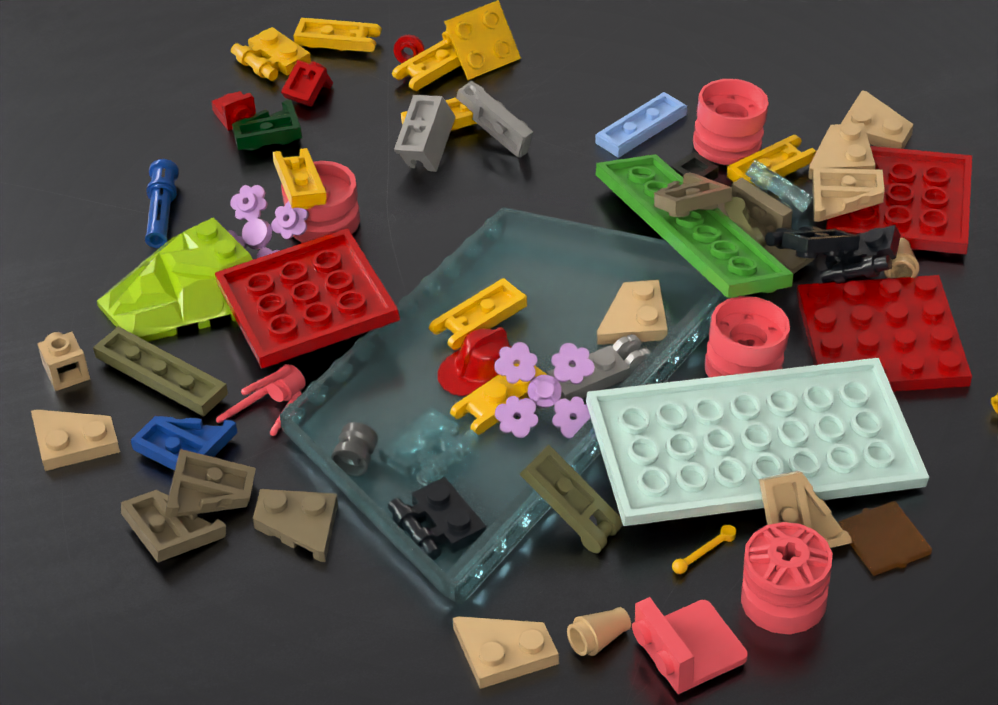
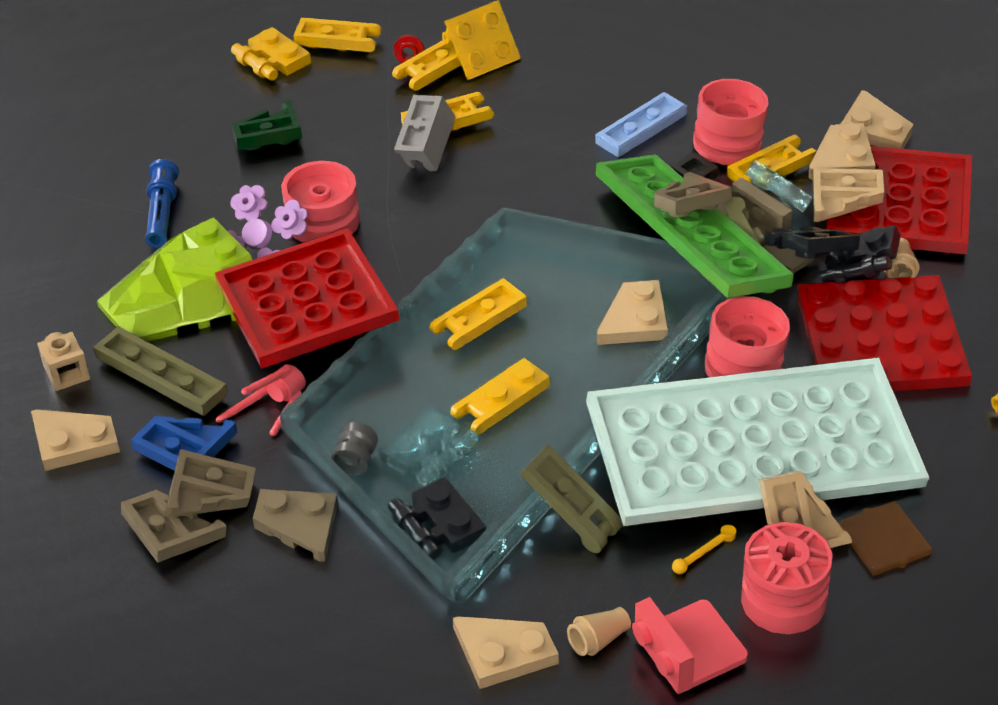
(233, 108): red bracket -> none
(300, 179): yellow hinge -> none
(306, 82): red bracket -> none
(473, 362): red piece -> none
(496, 119): light grey hinge -> none
(543, 390): lavender plant -> none
(609, 367): light grey hinge -> none

